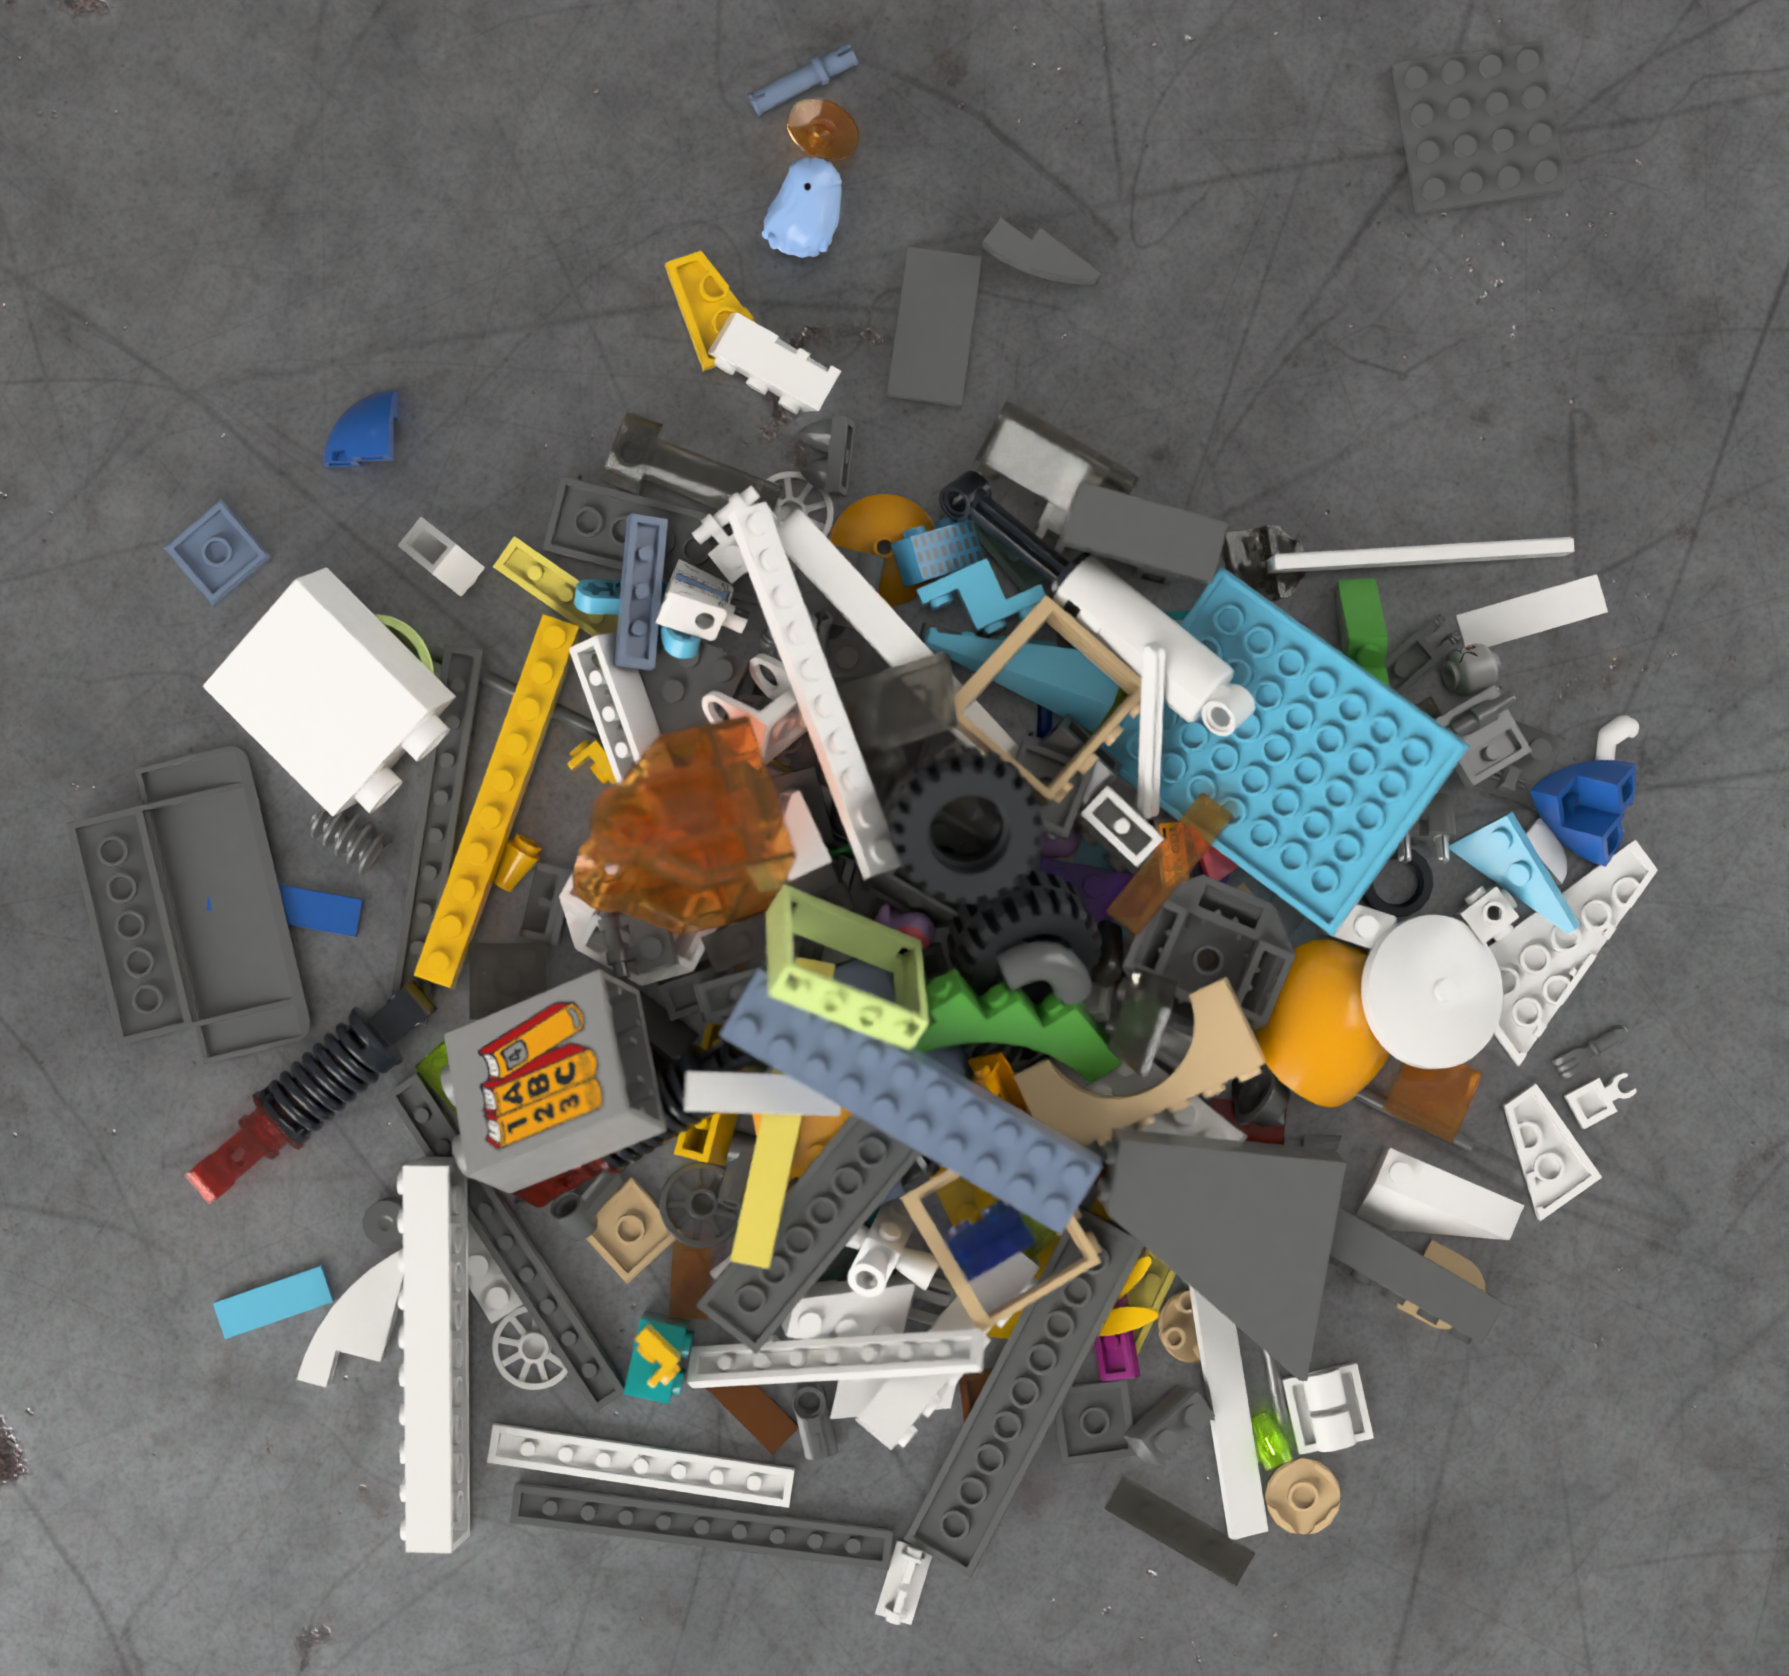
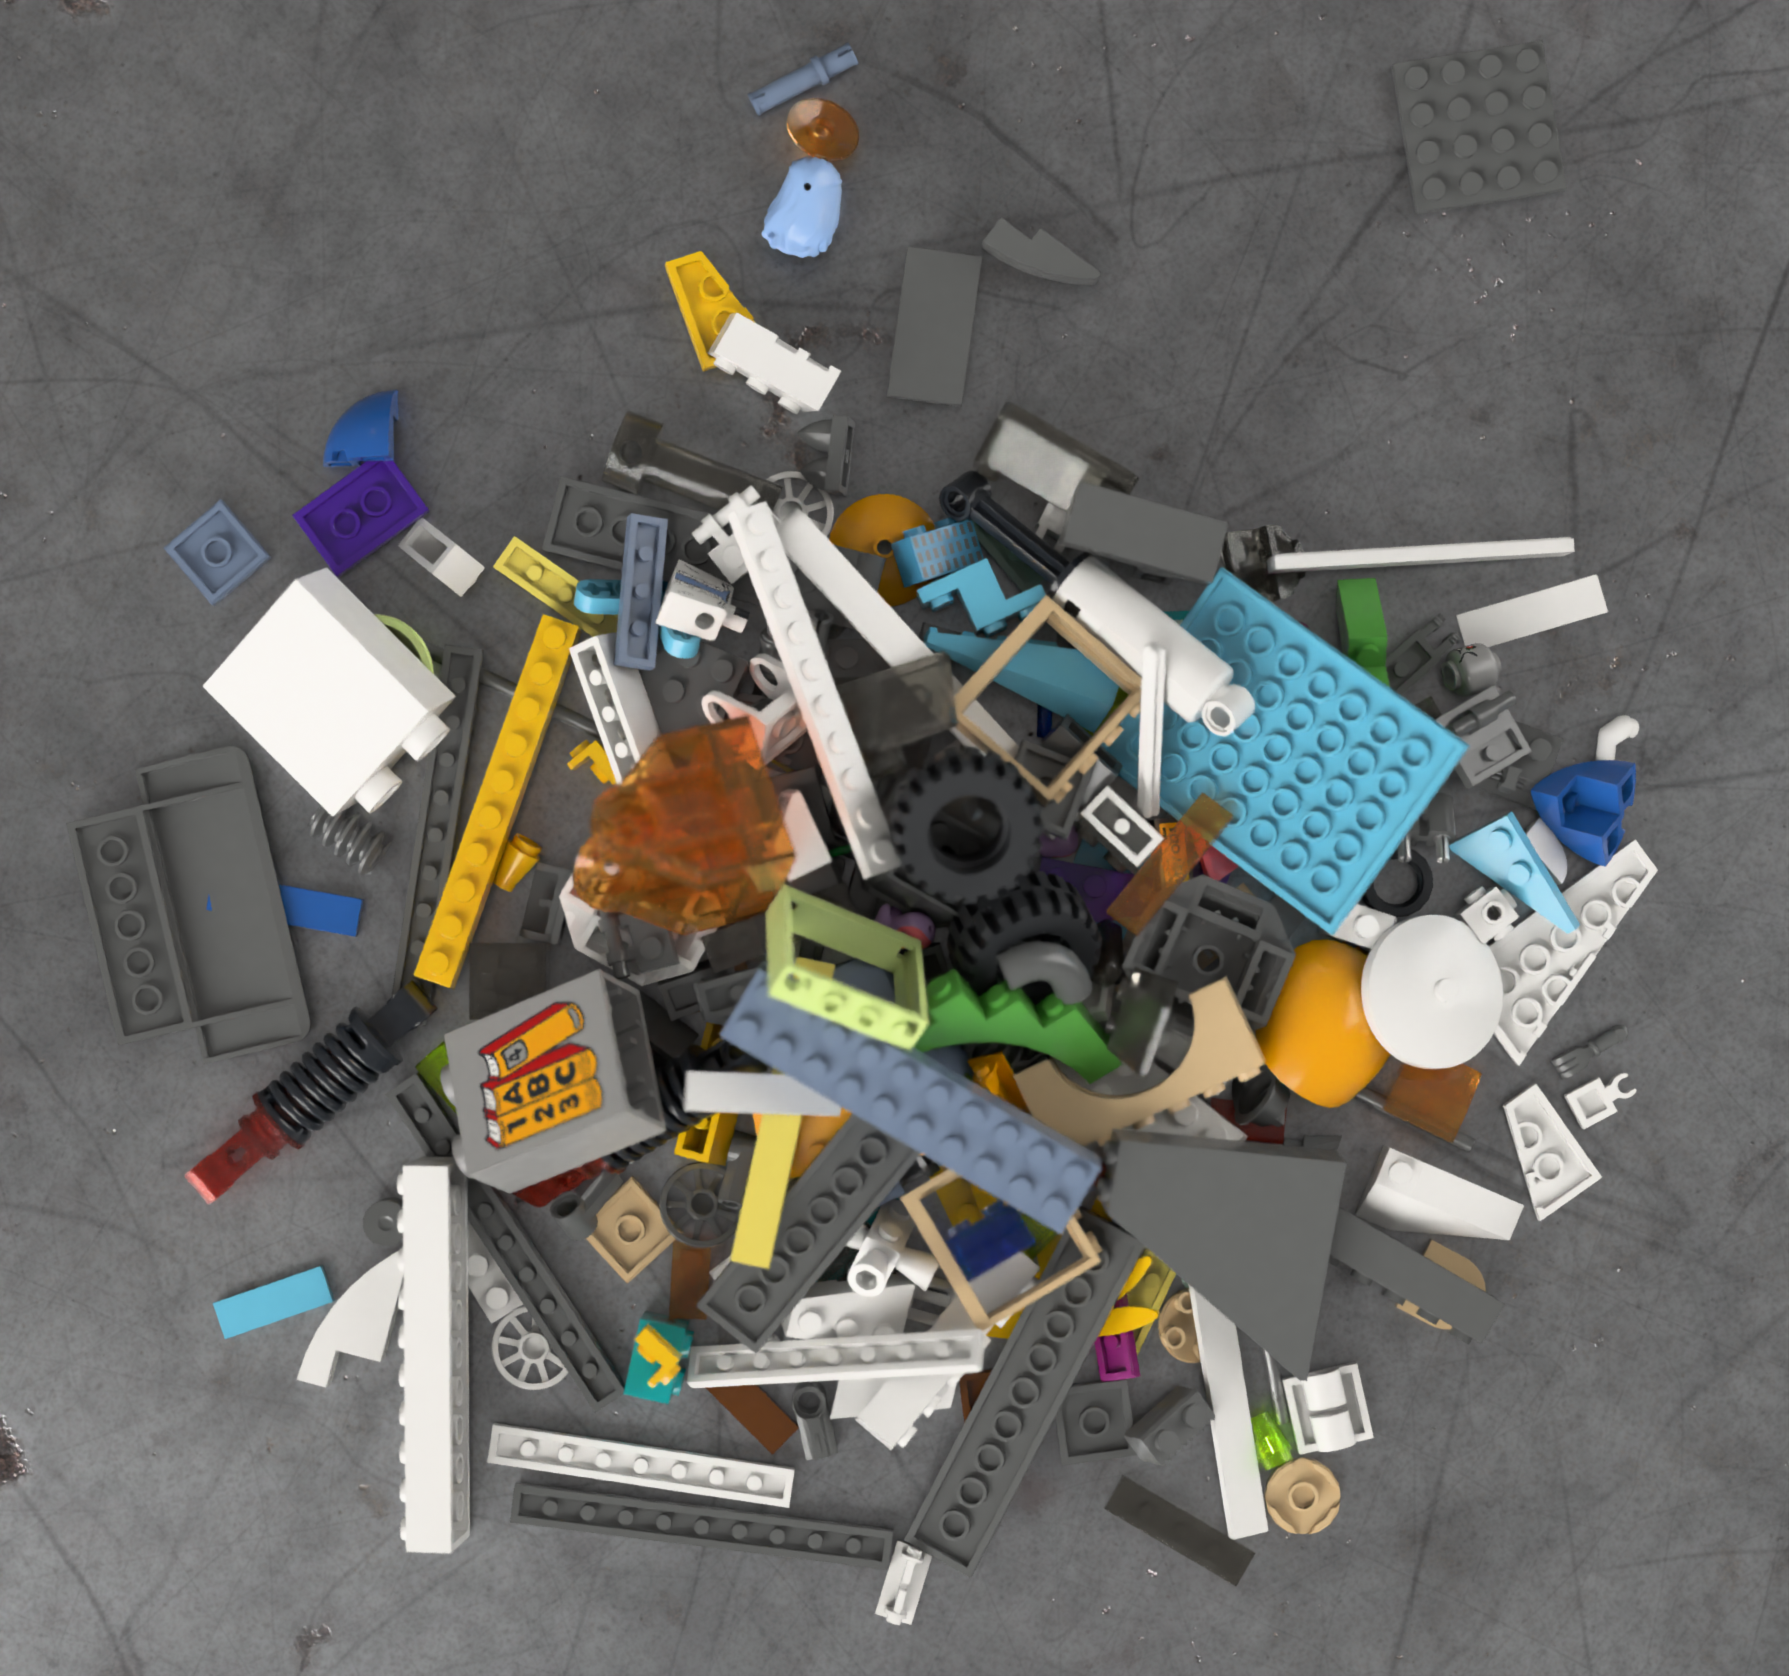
(360, 514): none -> dark purple plate

